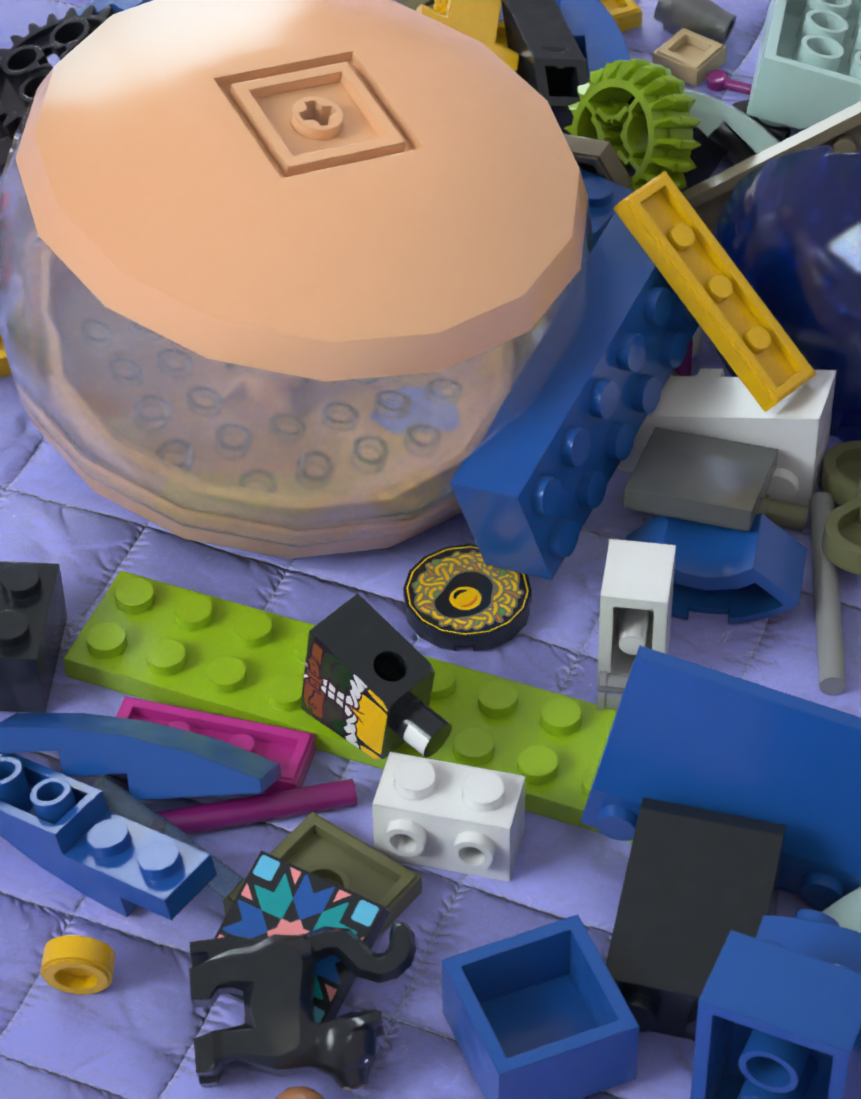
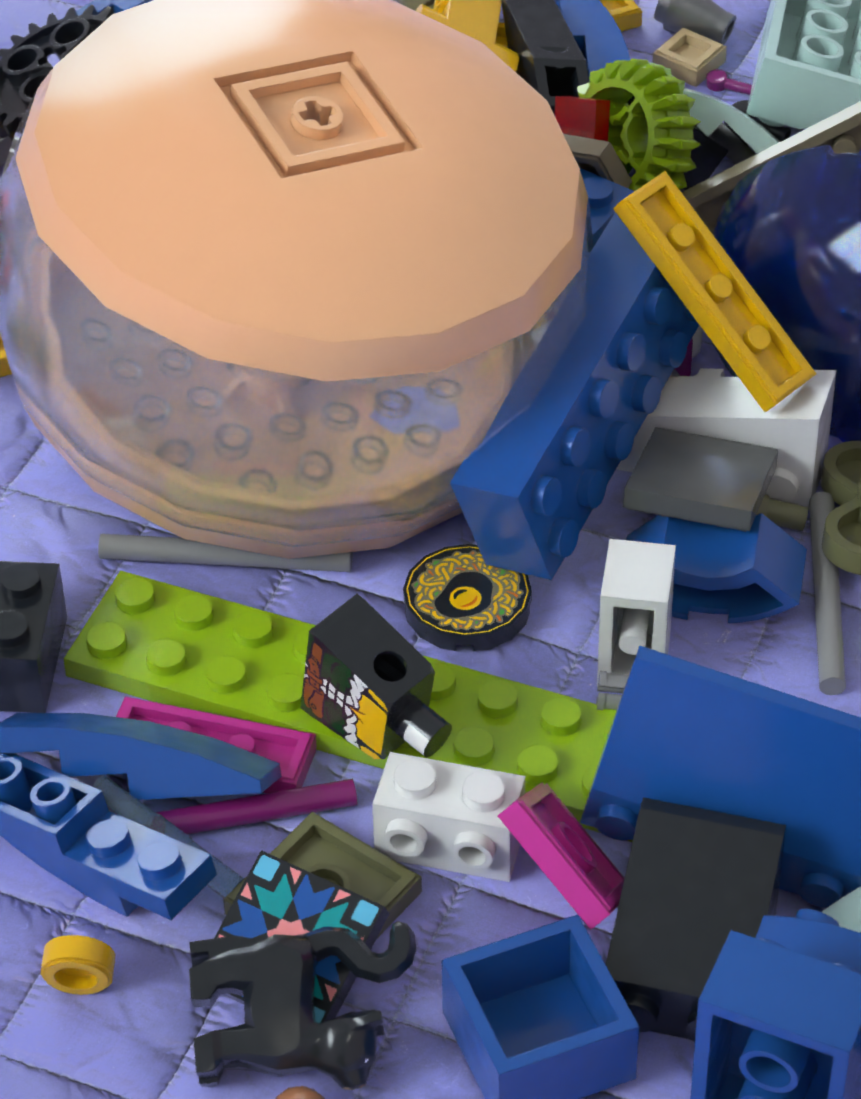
(193, 552): none -> light grey bar
(565, 853): none -> dark pink tile
(583, 116): none -> red tile

